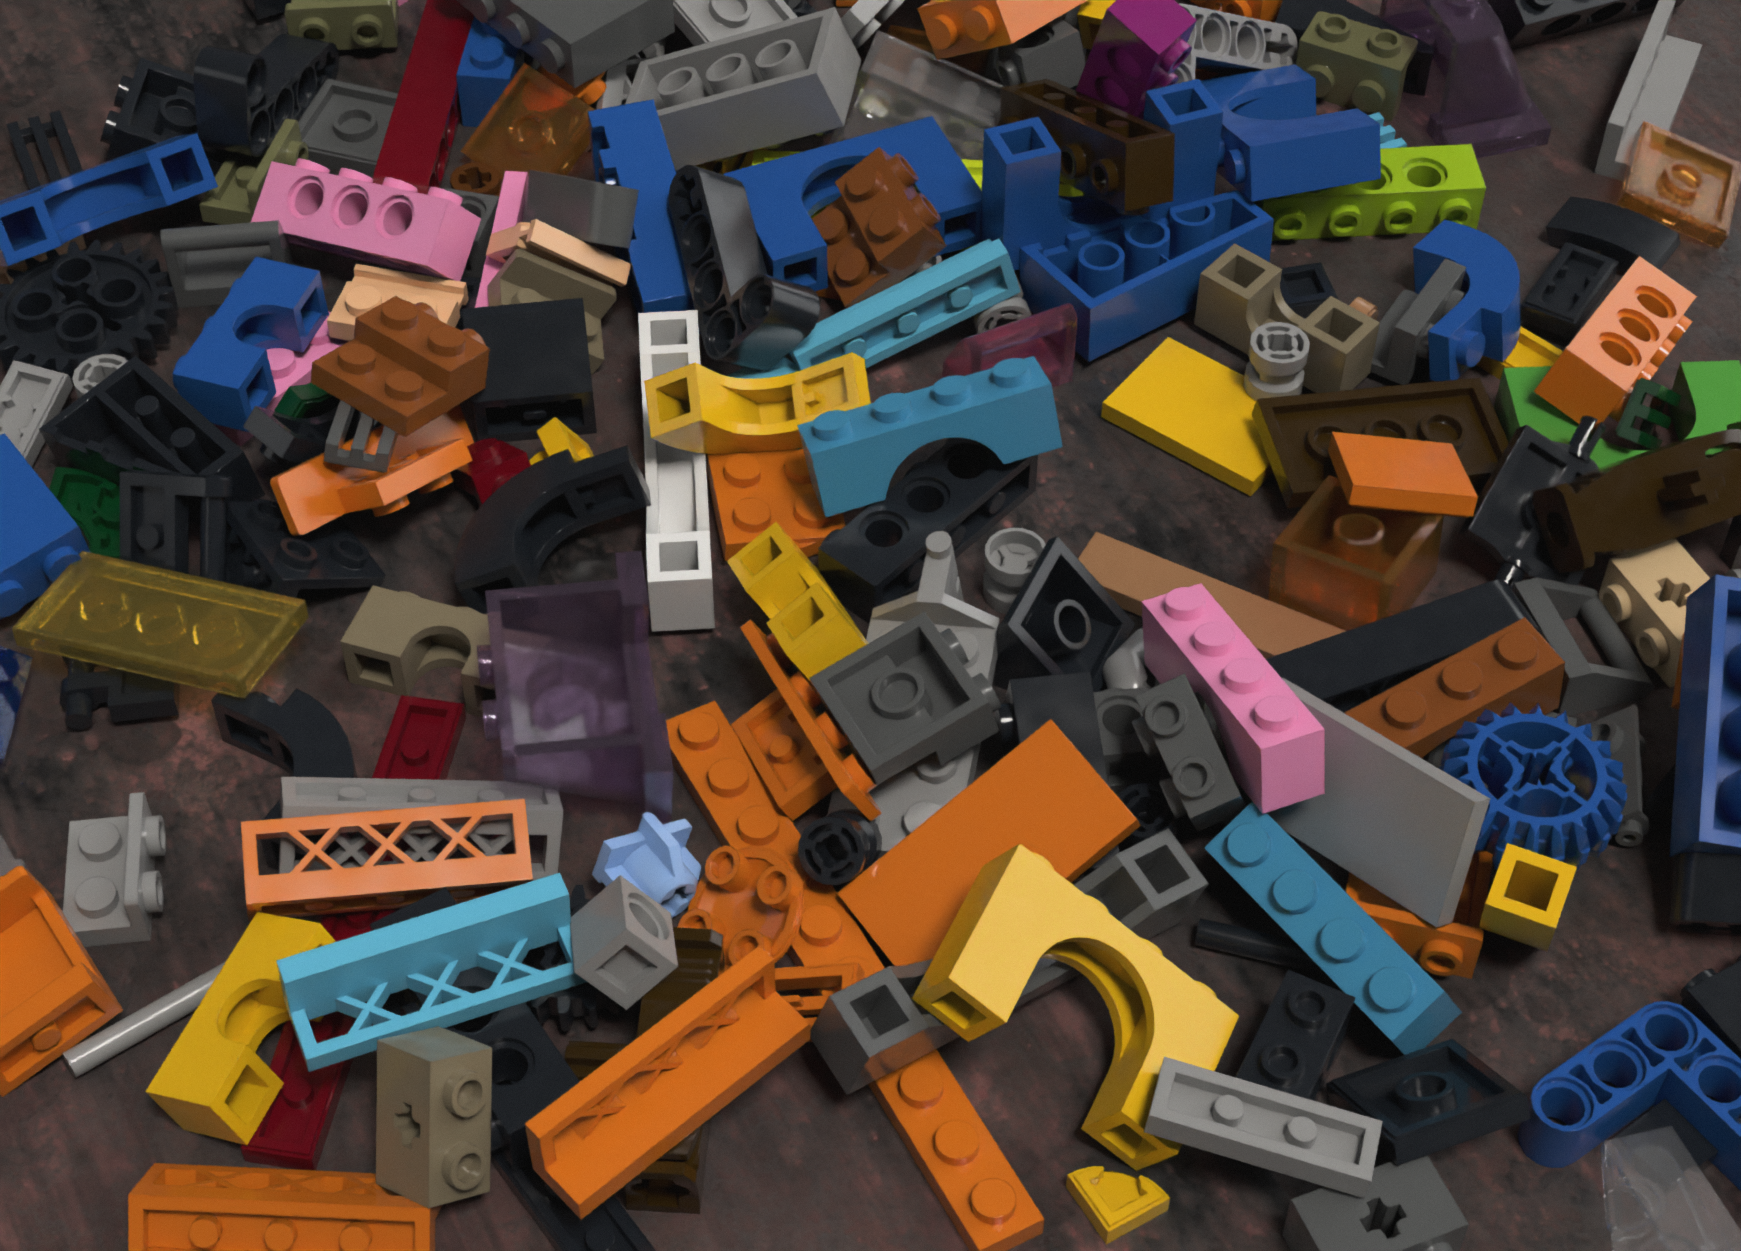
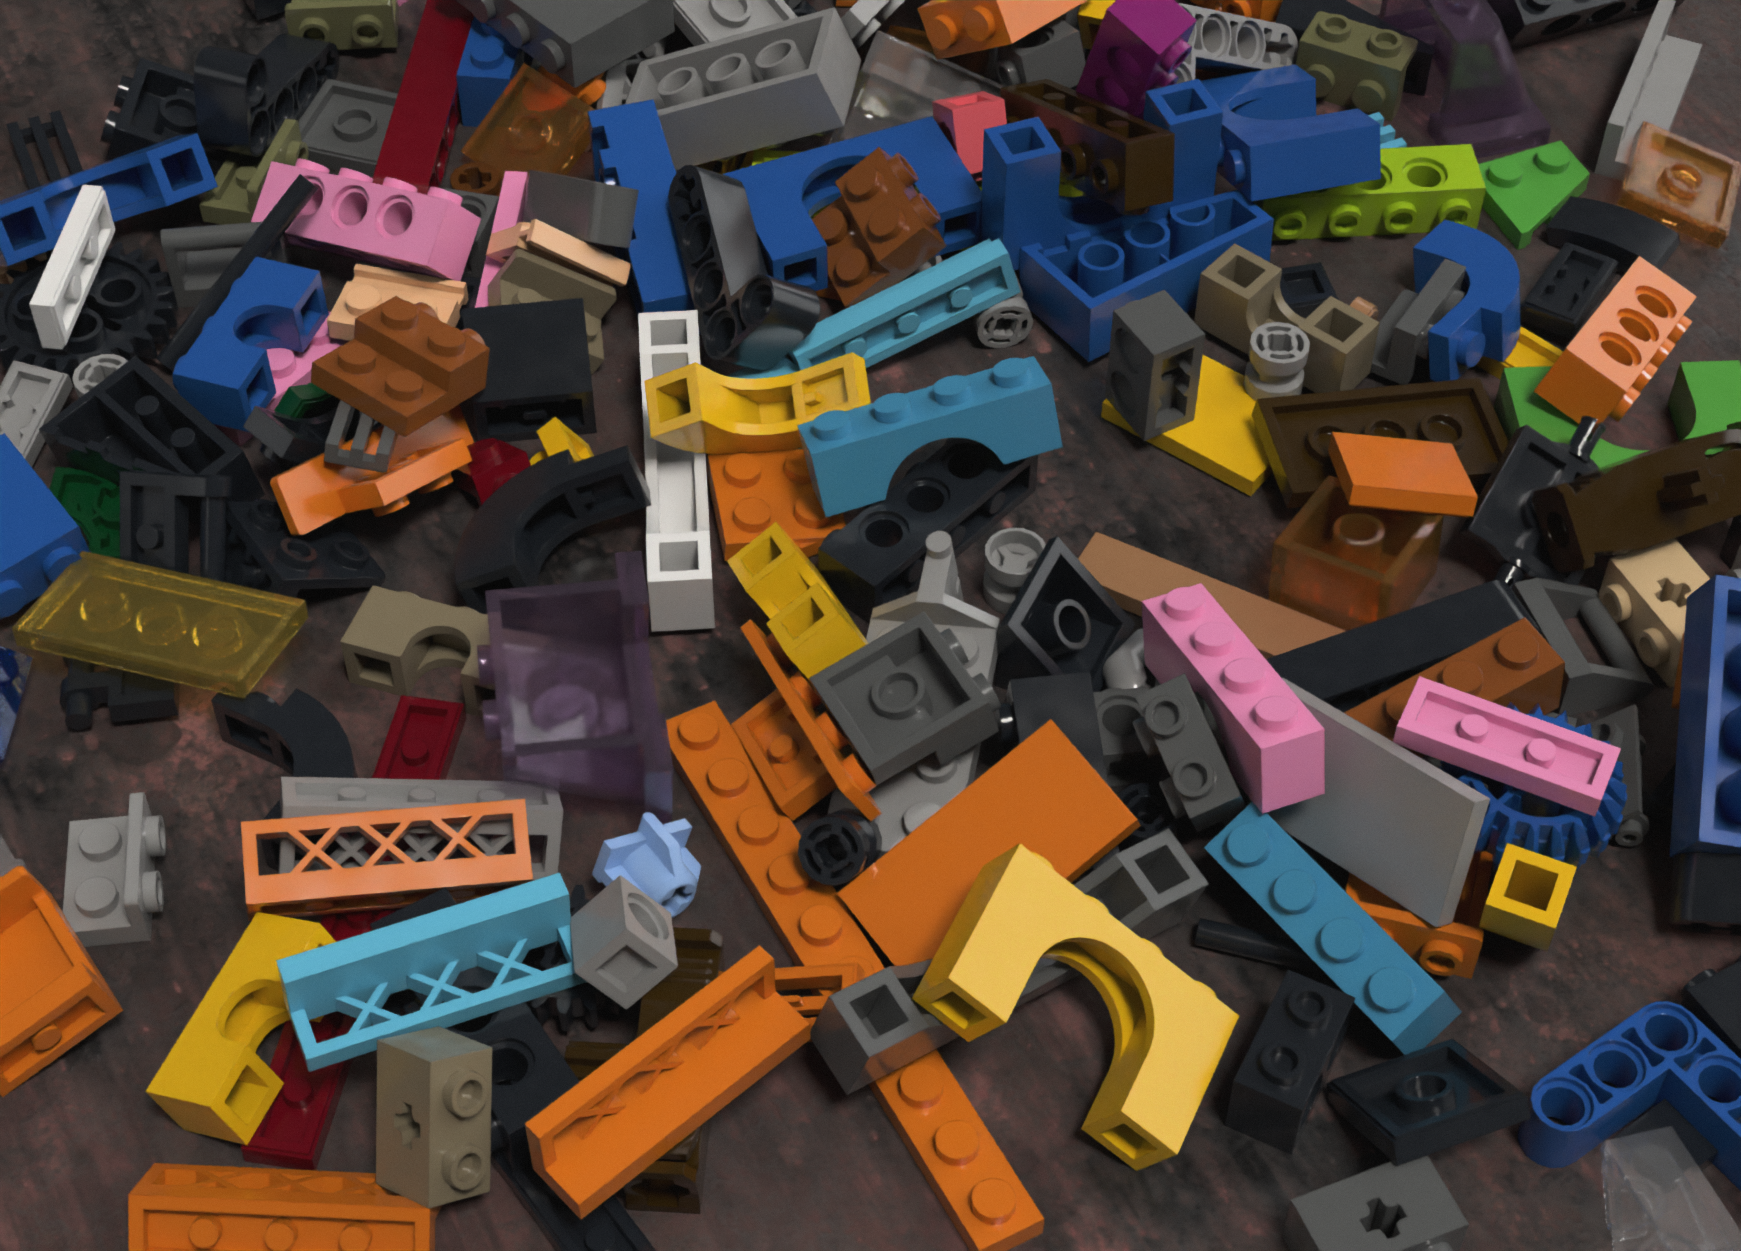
(72, 267): none -> white tile
(139, 1024): light grey bar -> none
(257, 246): none -> black bar
(750, 900): orange dish -> none
(964, 122): none -> coral brick
(1045, 335): clear pink tile -> none
(1116, 1200): yellow tile -> none
(1154, 364): none -> dark grey brick
(1264, 1127): light grey plate -> none
(1507, 746): none -> bright pink plate
(1531, 188): none -> bright green wing
(1651, 415): dark green tile -> none

